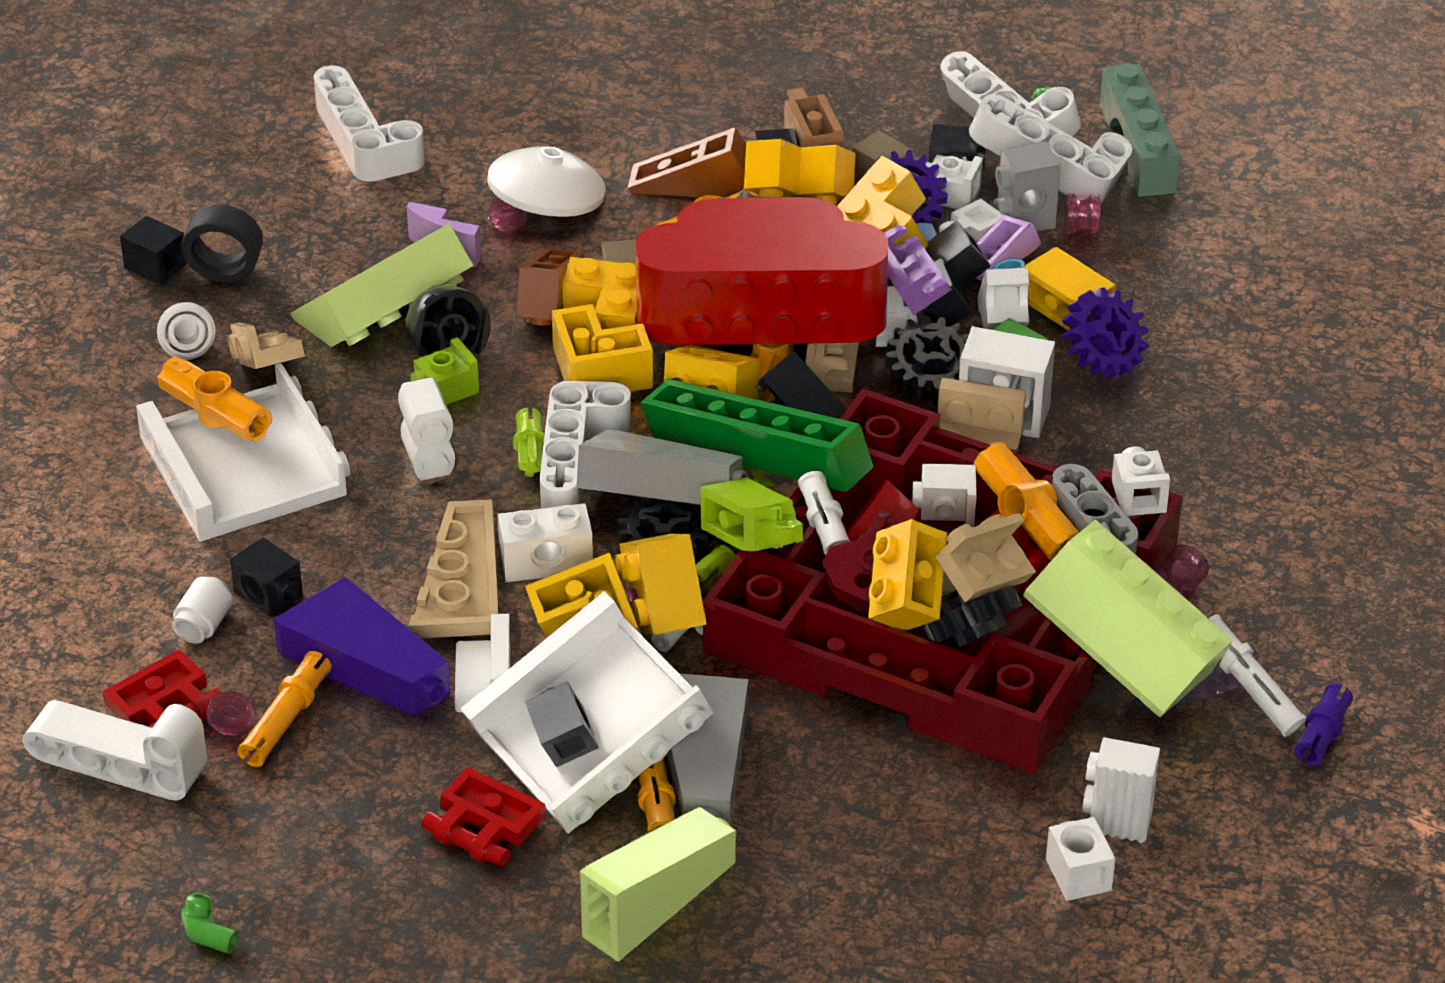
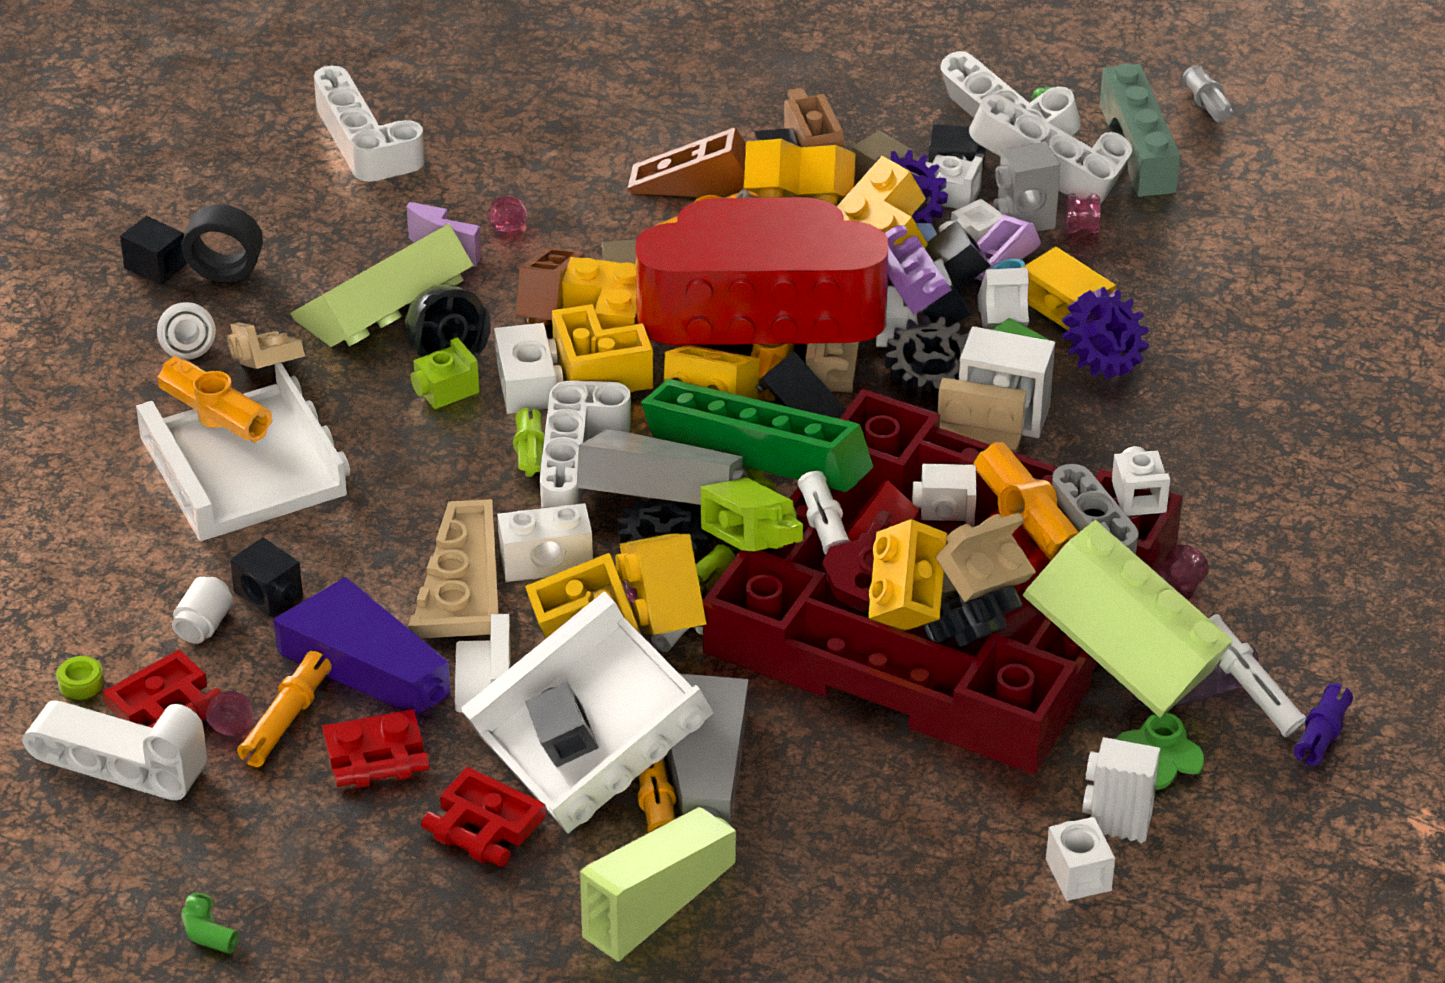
(80, 677): none -> lime tile
(375, 748): none -> red plate
(426, 428): white brick -> none
(526, 366): none -> white brick
(546, 182): white dish -> none
(1176, 750): none -> bright green plate
(1208, 93): none -> light grey axle

